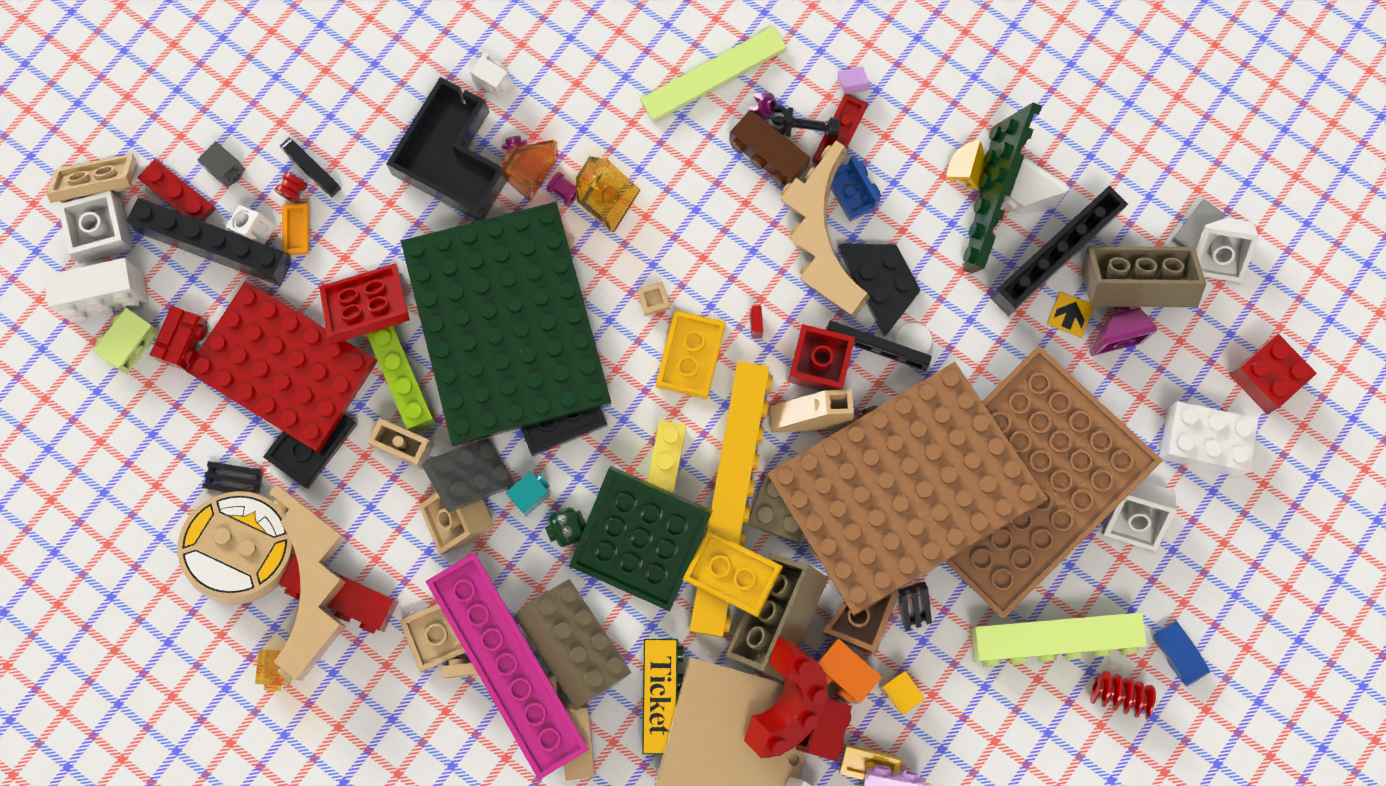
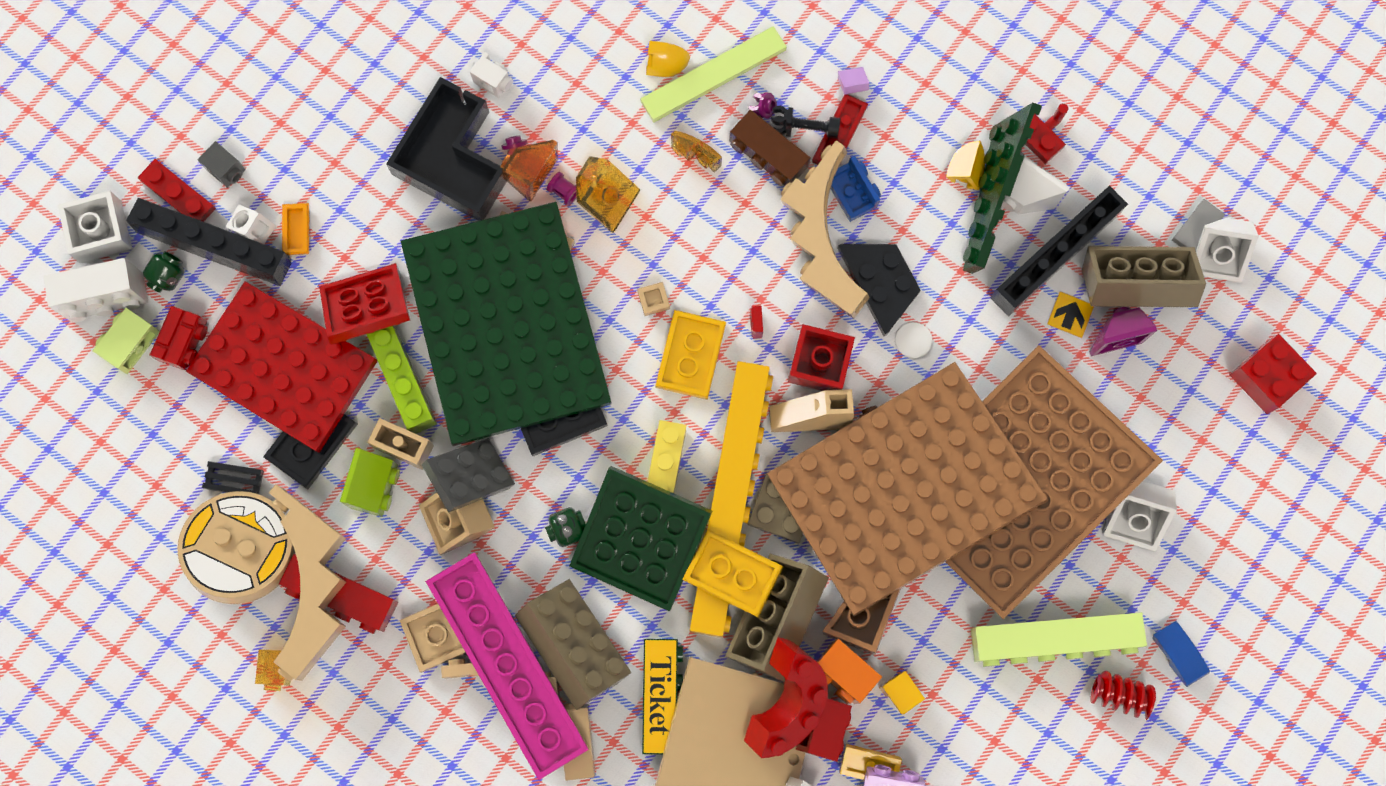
(91, 178): tan plate -> none
(163, 272): none -> dark green head
(291, 187): red wheel -> none
(310, 167): black beam -> none
(370, 483): none -> lime slope
(529, 493): teal brick -> none
(666, 59): none -> yellow brick
(689, 146): none -> clear yellow slope
(883, 347): black tile -> none
(925, 601): black tile -> none
(1044, 141): none -> red plate
(1208, 439): white brick -> none

